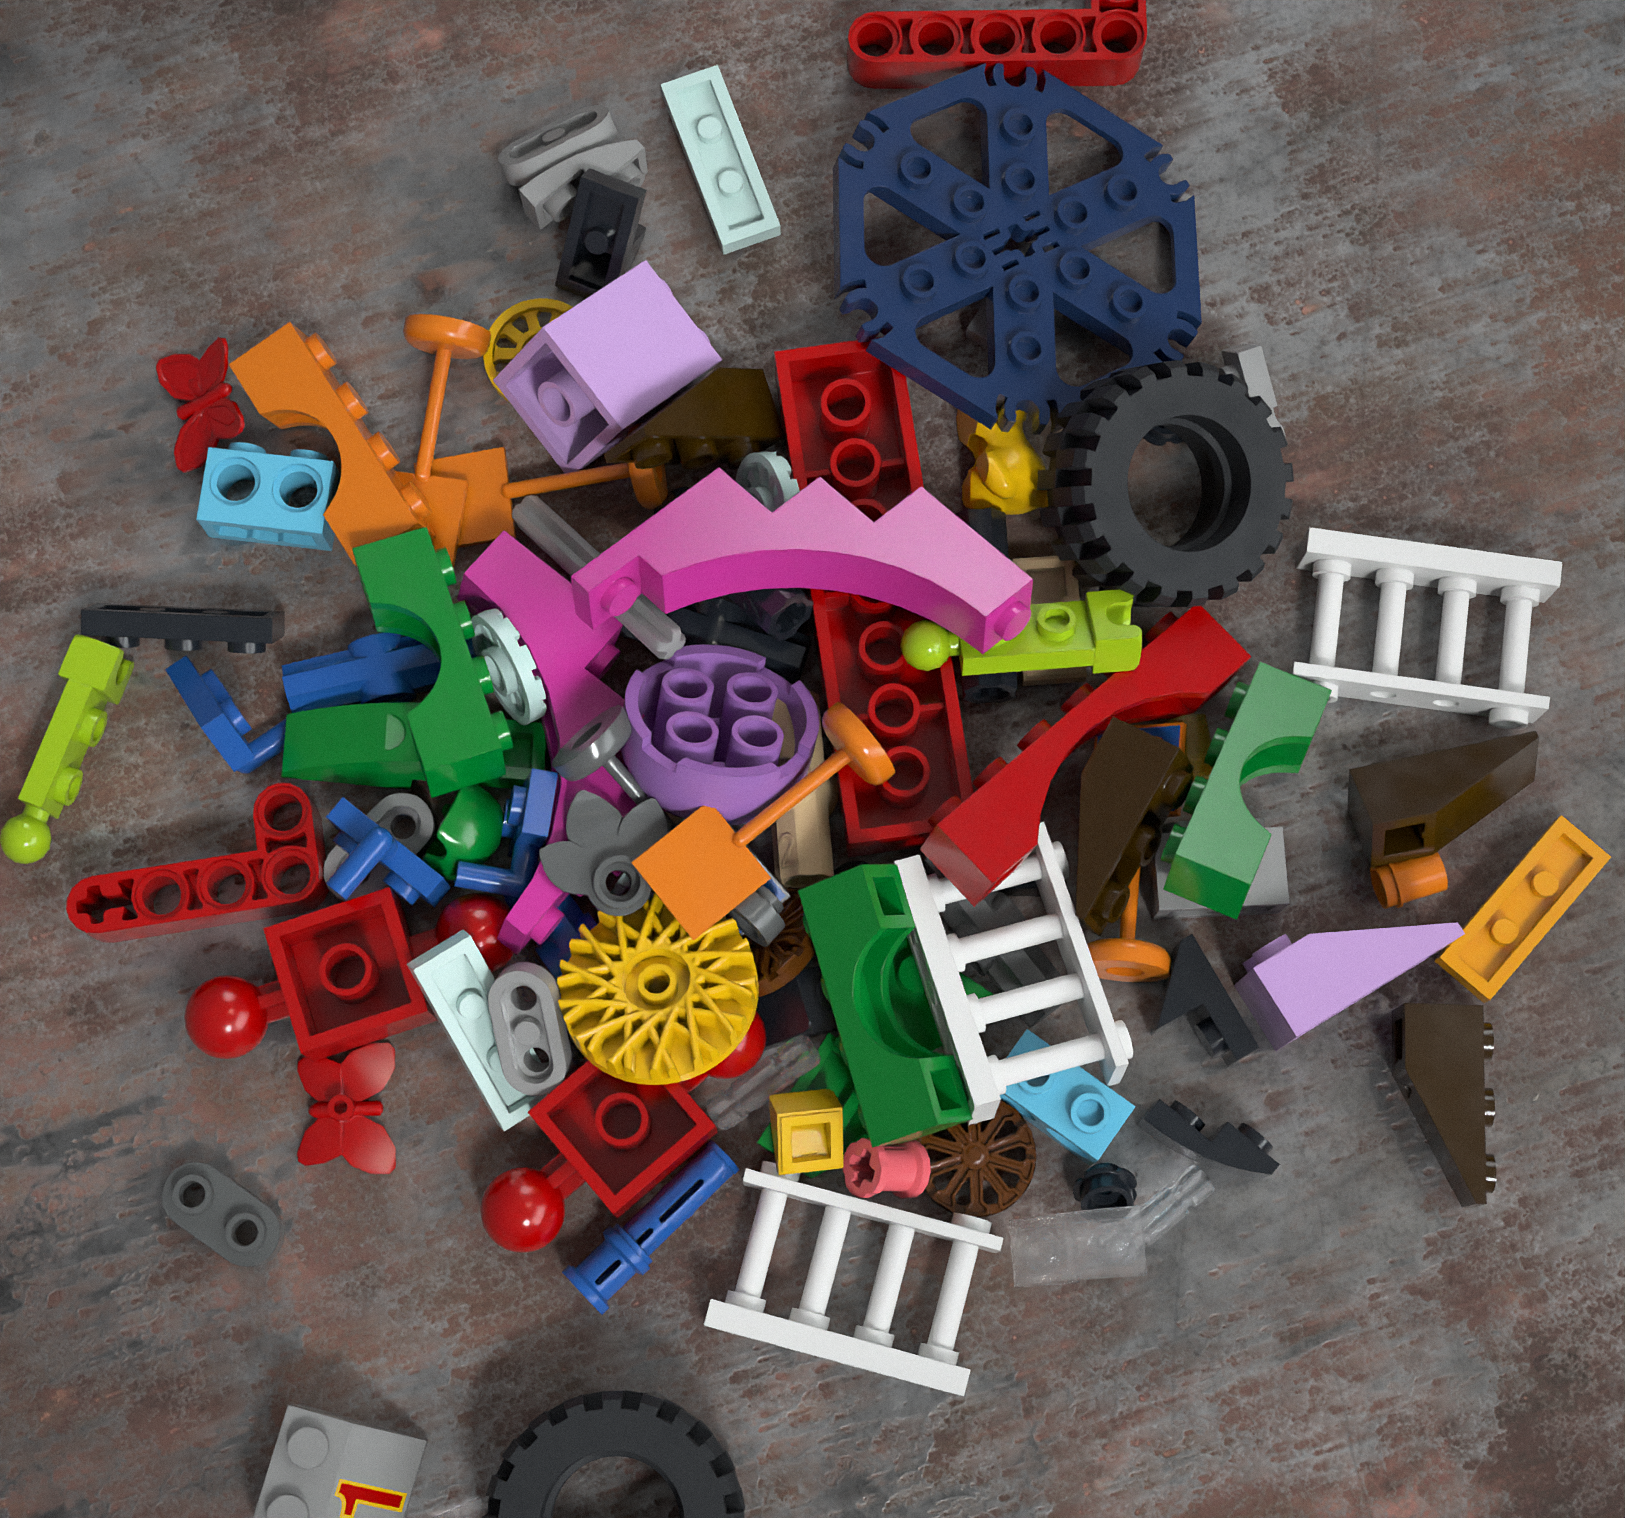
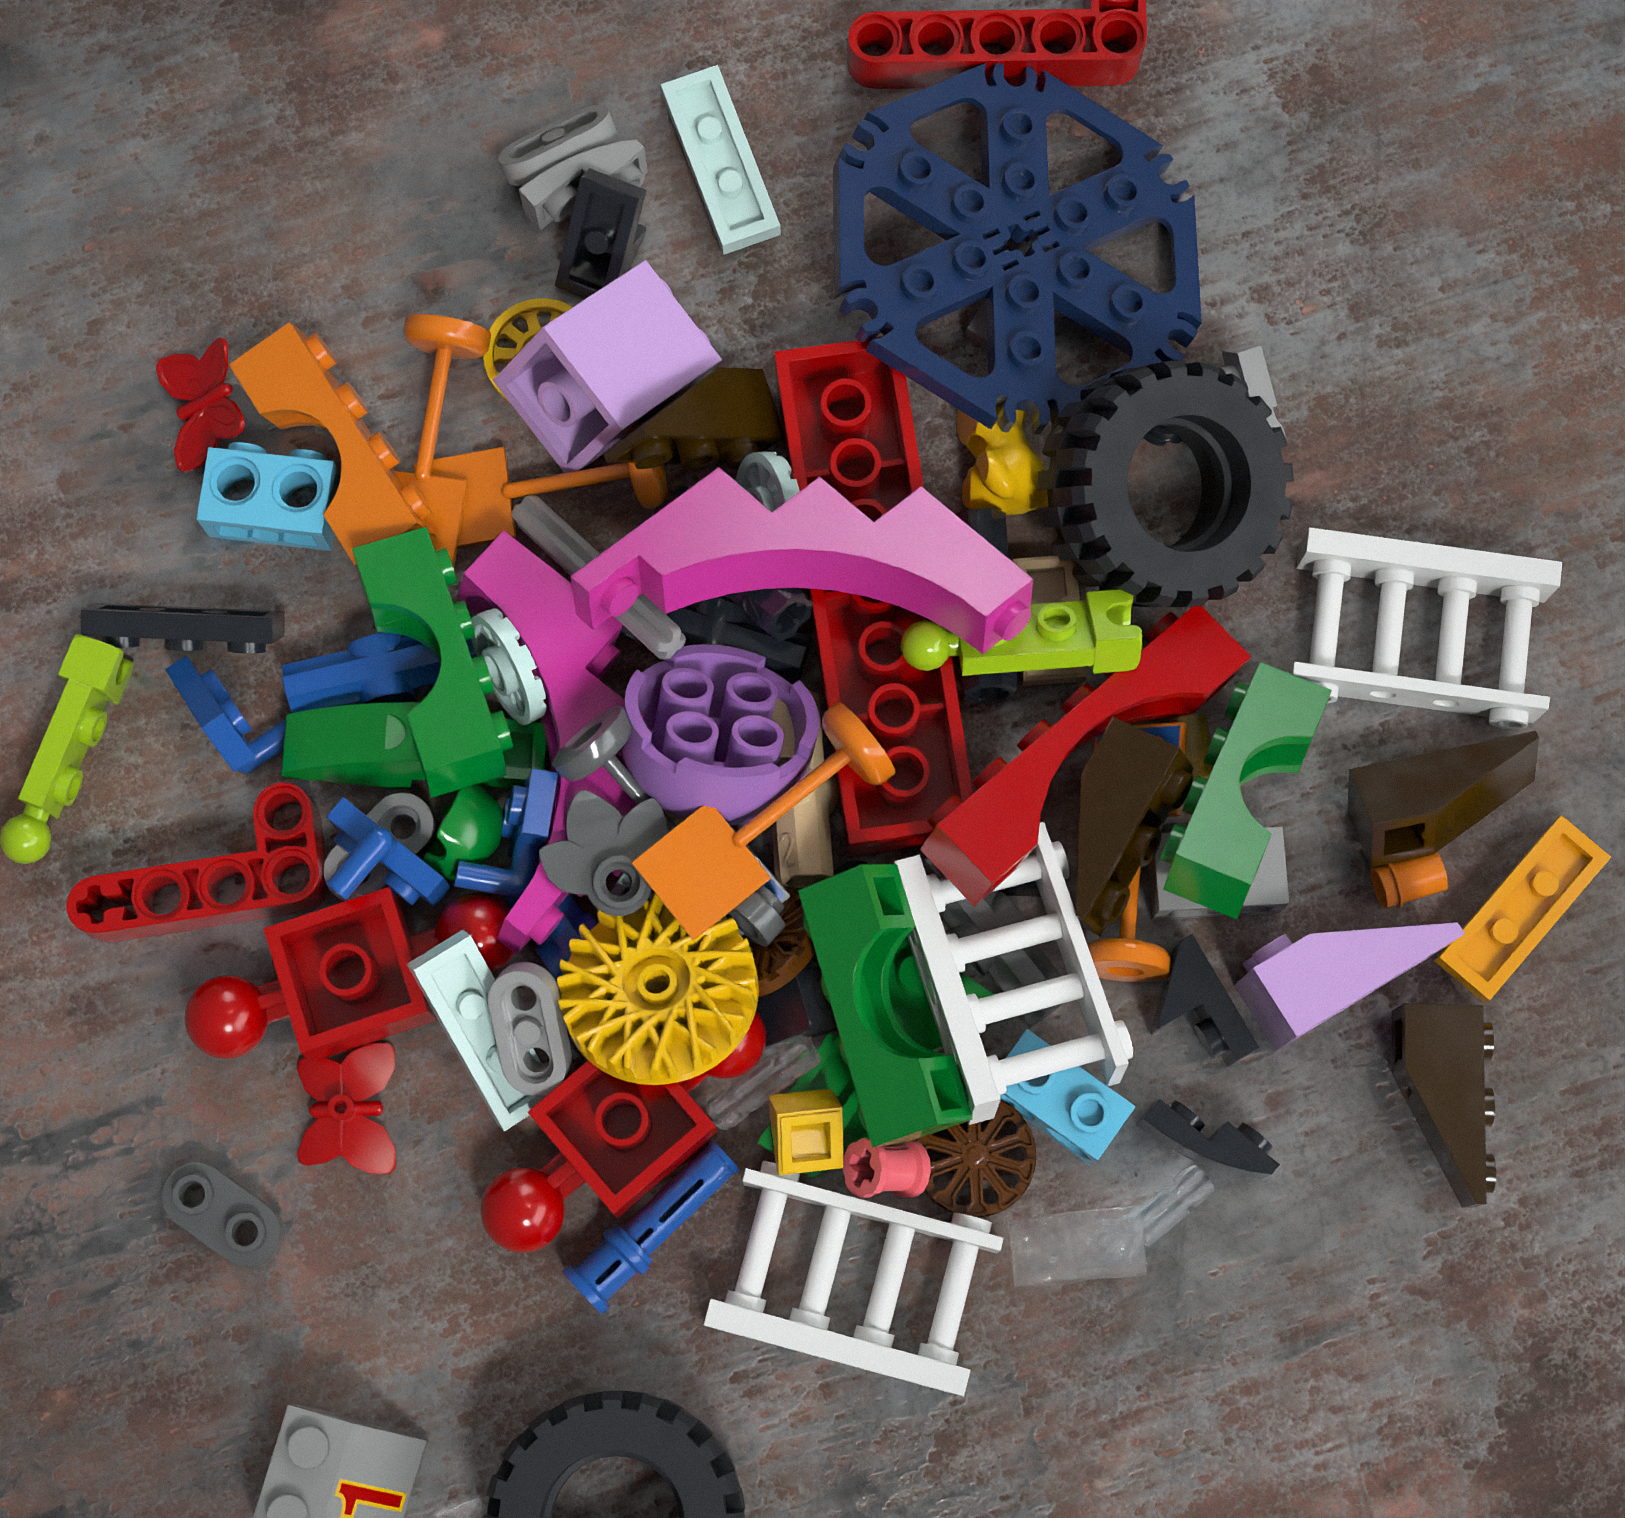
(1105, 1187): black plate -> none

